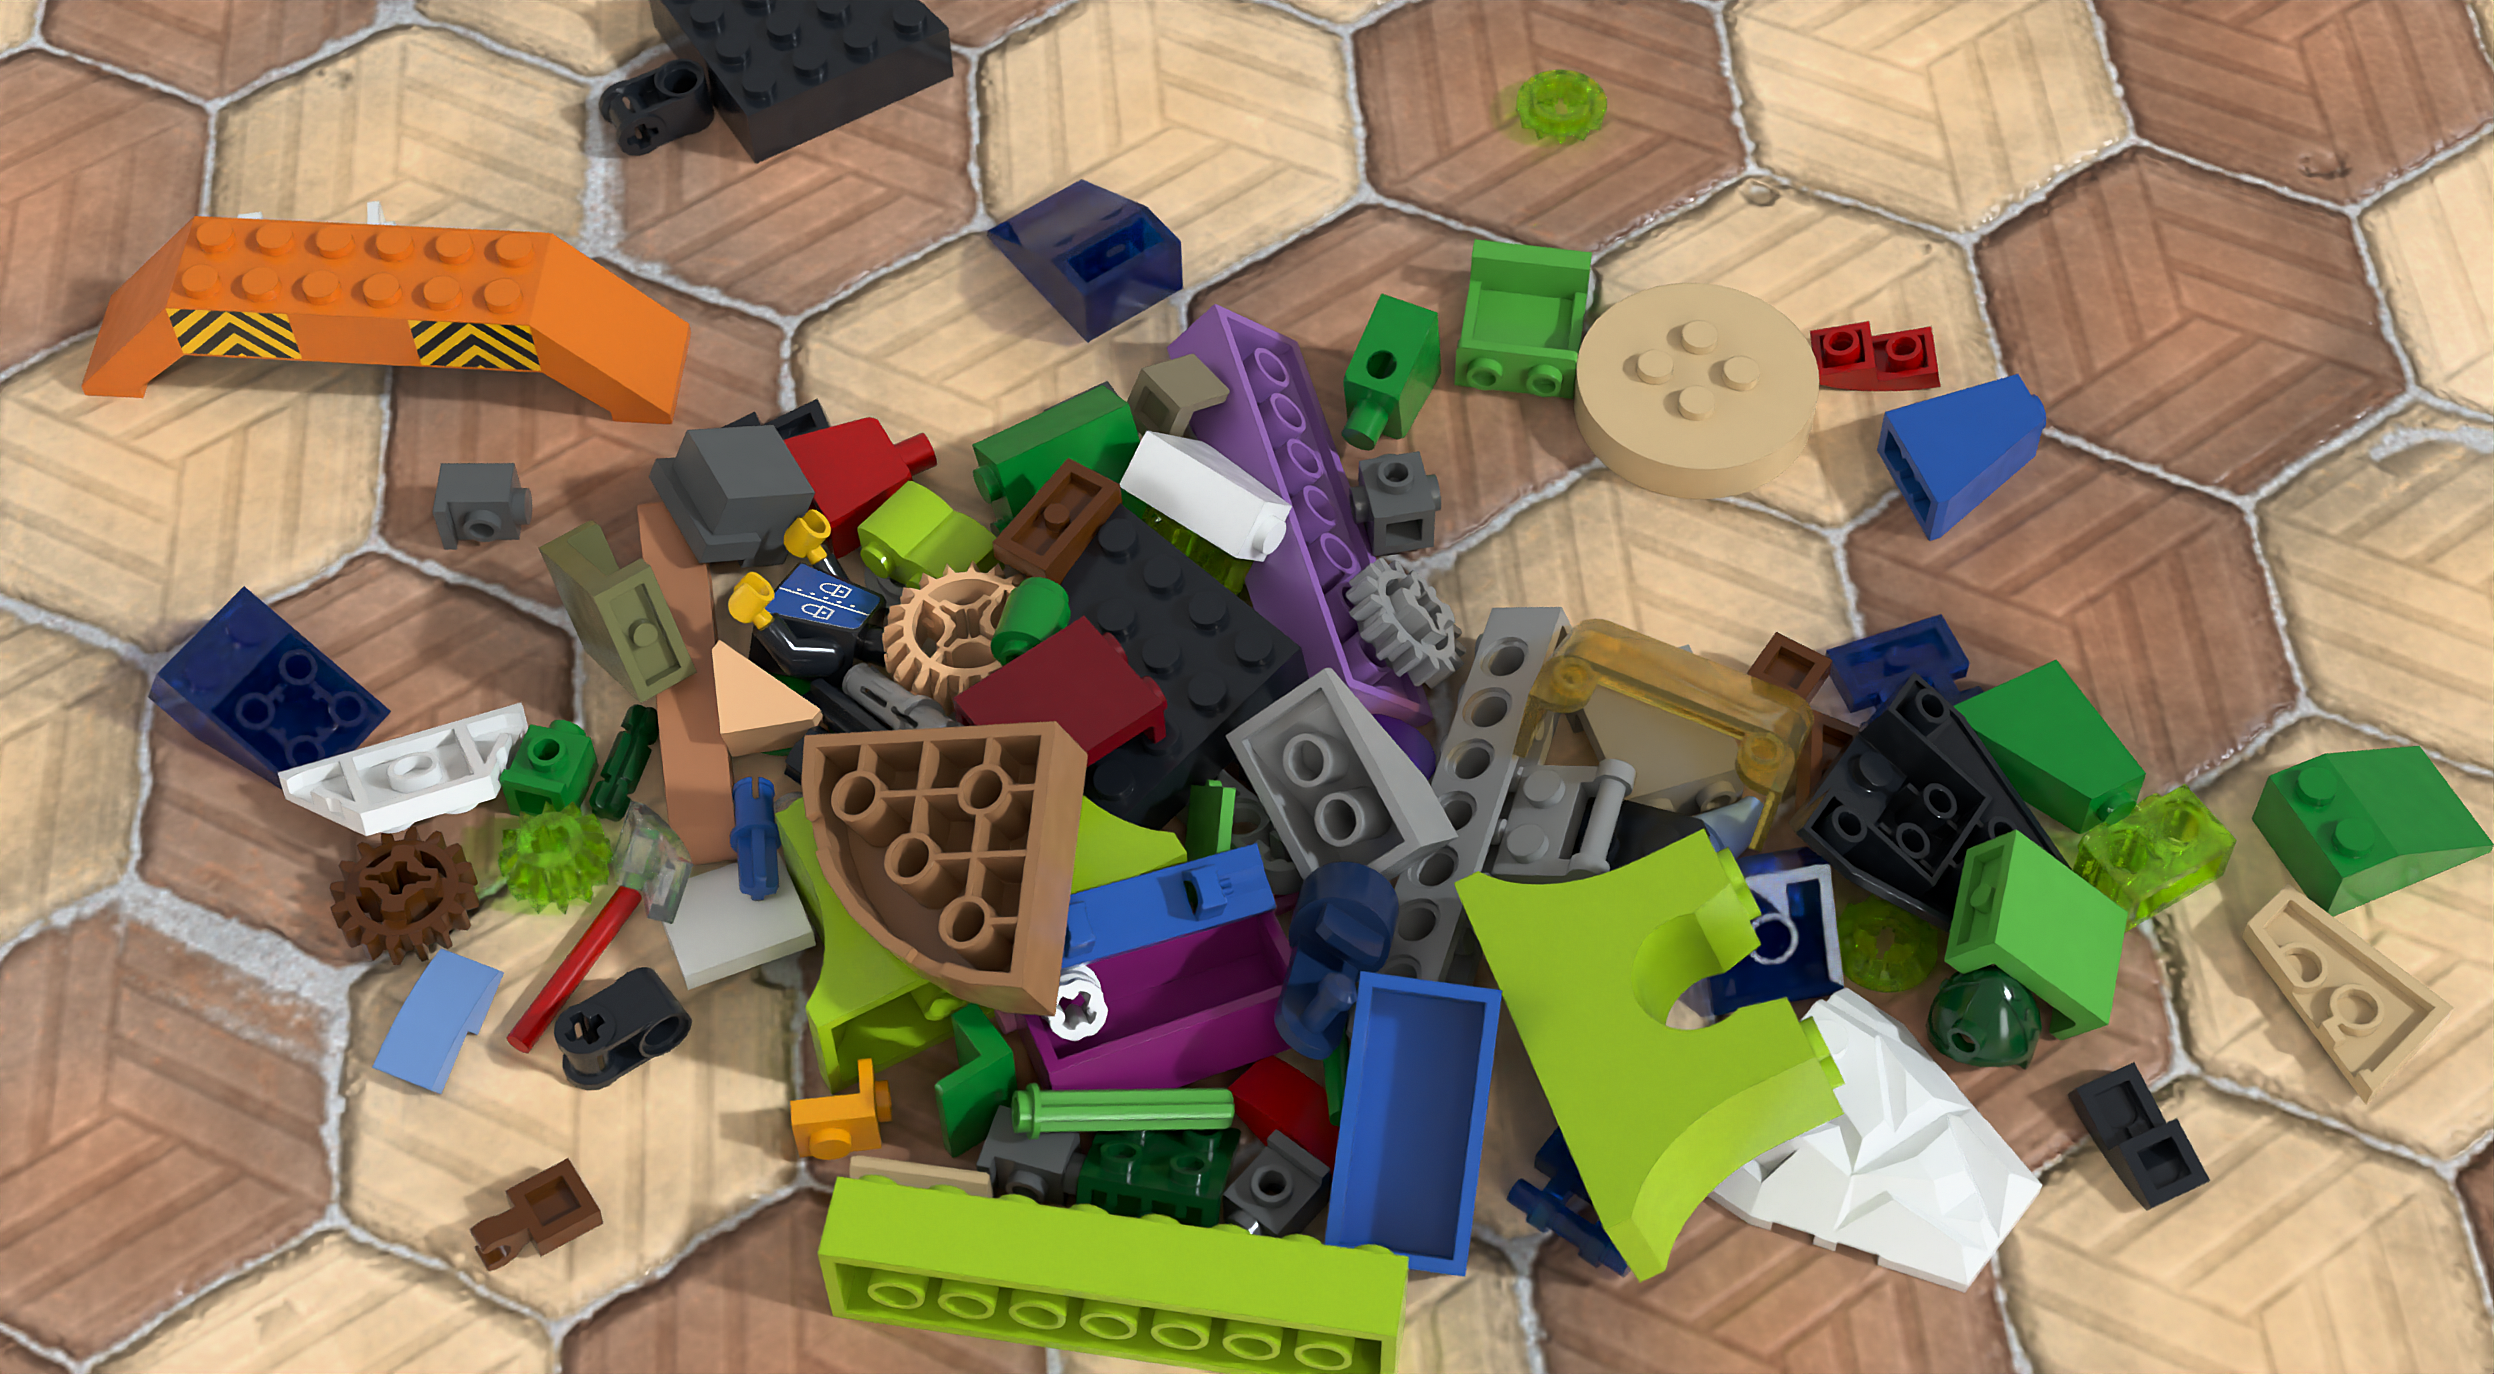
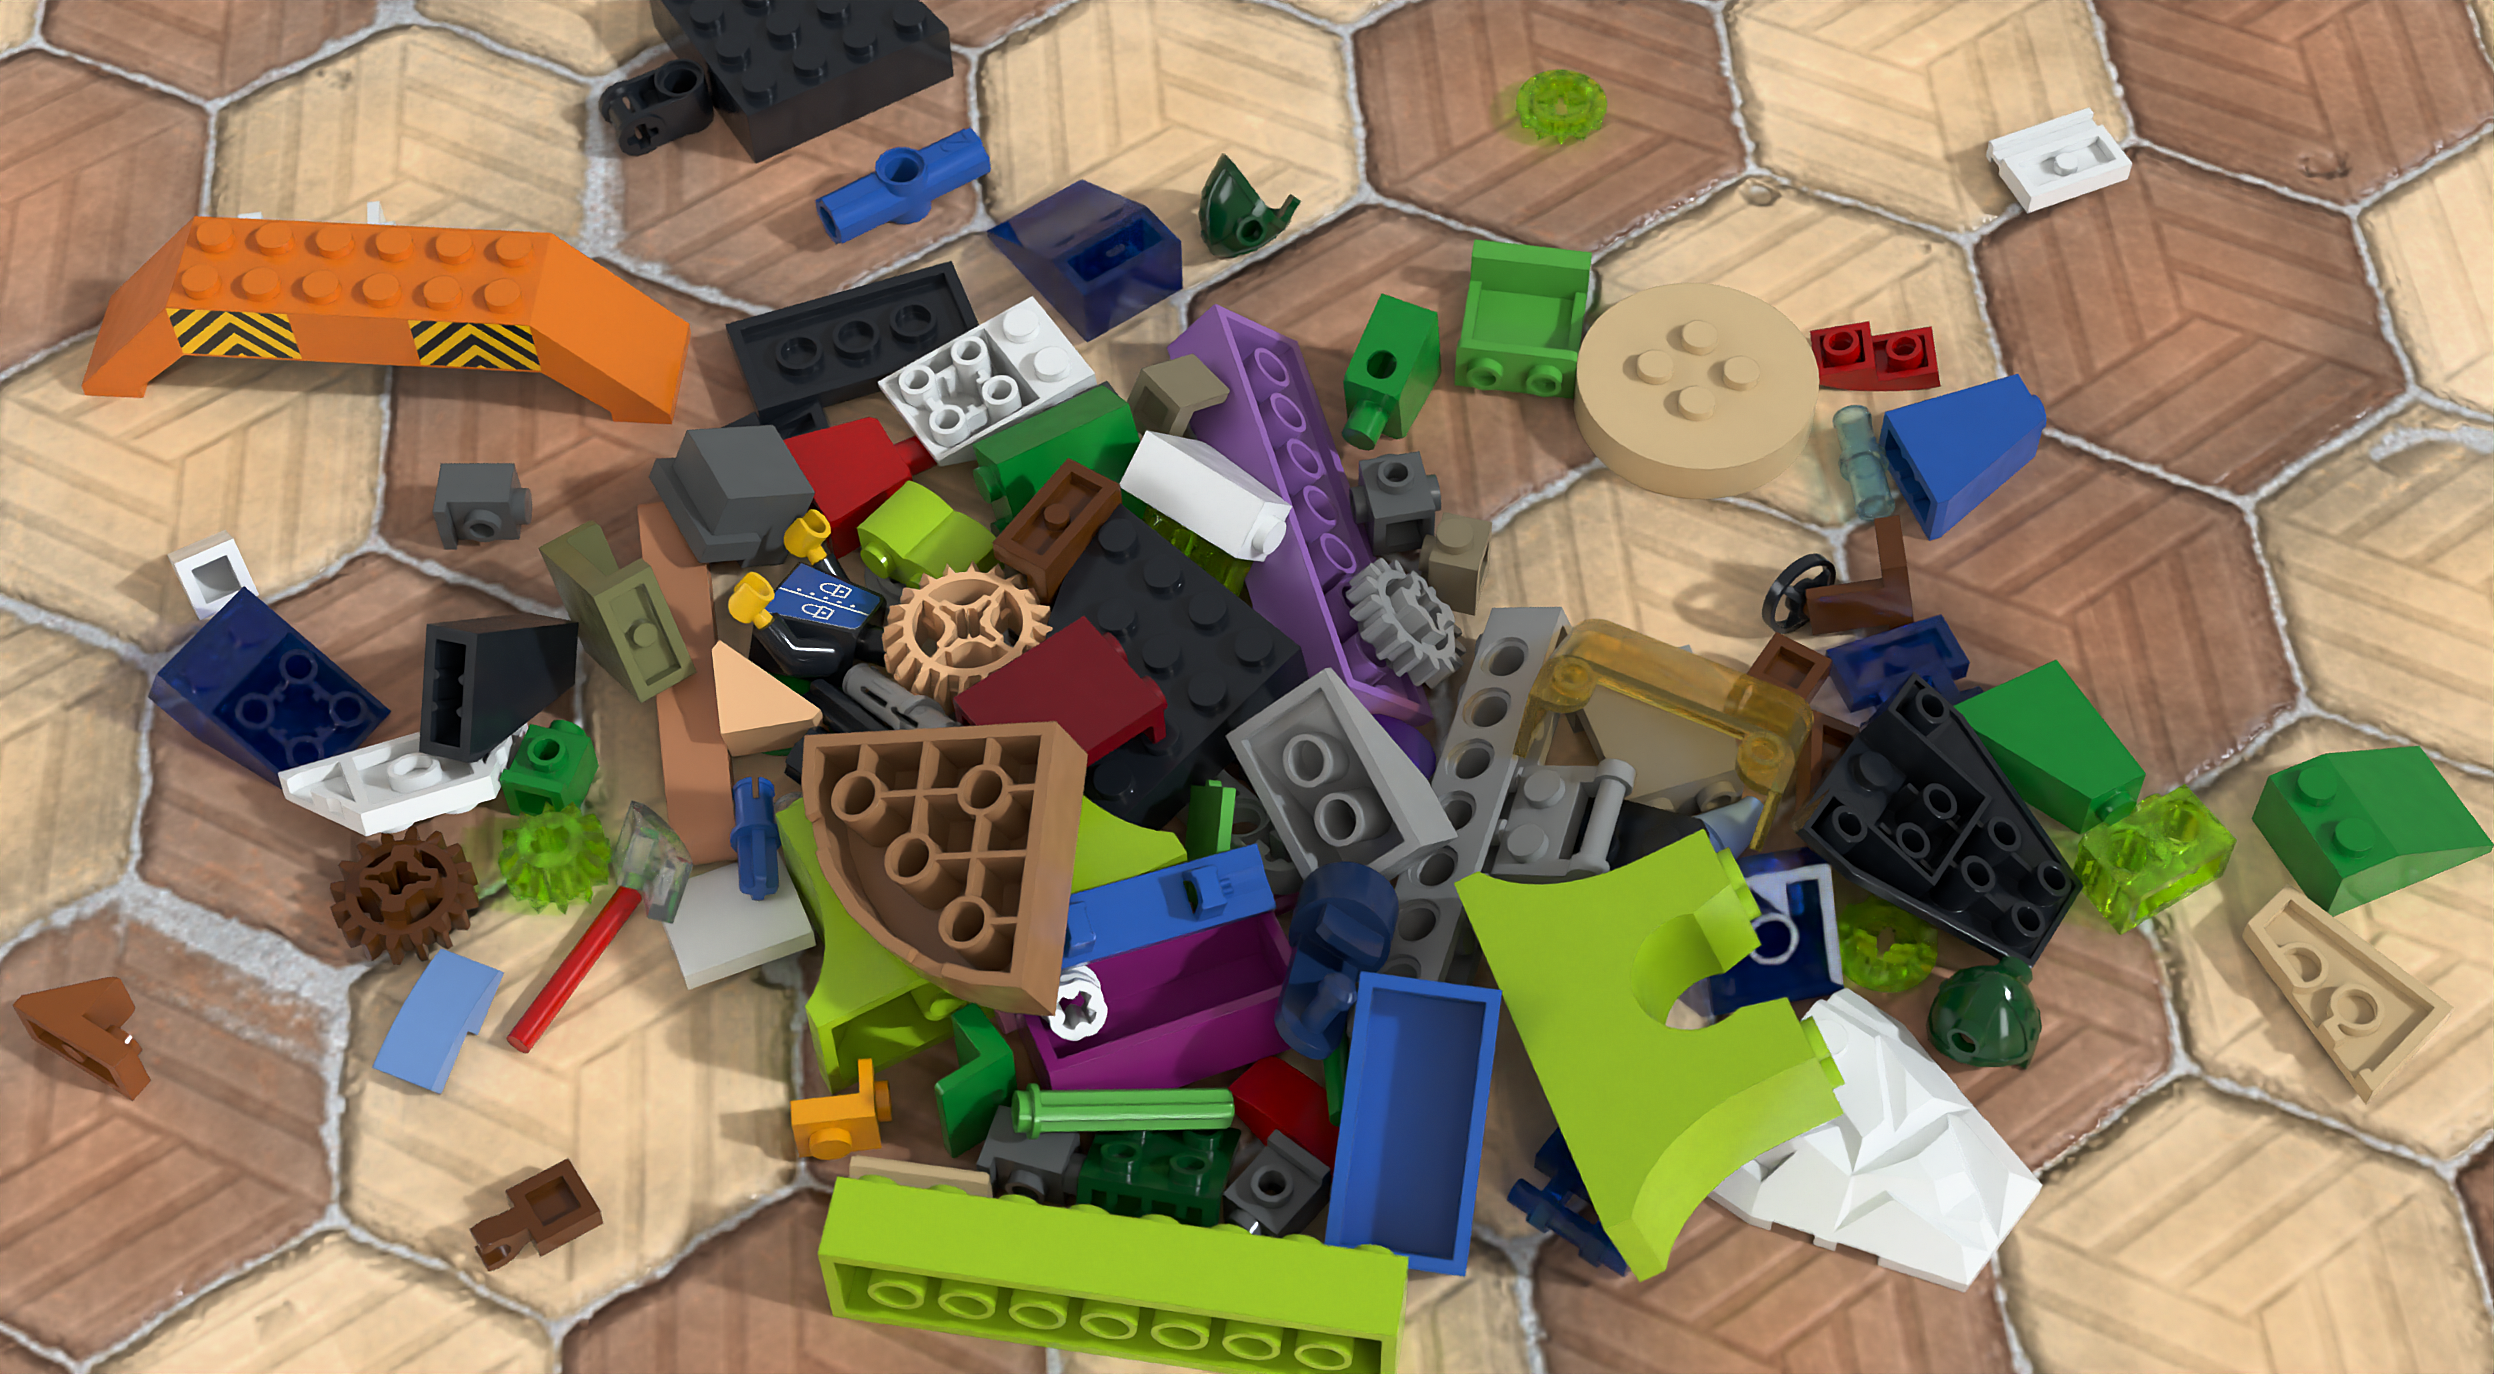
(84, 1028): none -> dark orange slope
(211, 573): none -> white brick
(491, 679): none -> black slope
(622, 1023): black piece -> none
(625, 763): dark green axle -> none
(848, 339): none -> black plate
(903, 185): none -> blue piece
(987, 381): none -> white slope
(1029, 617): green brick -> none
(1235, 216): none -> dark green helmet
(1457, 561): none -> dark tan brick
(1845, 605): none -> reddish brown piece
(1863, 462): none -> clear light blue pin
(2040, 928): bright green panel -> none
(2058, 160): none -> white plate
(2138, 1143): black slope -> none

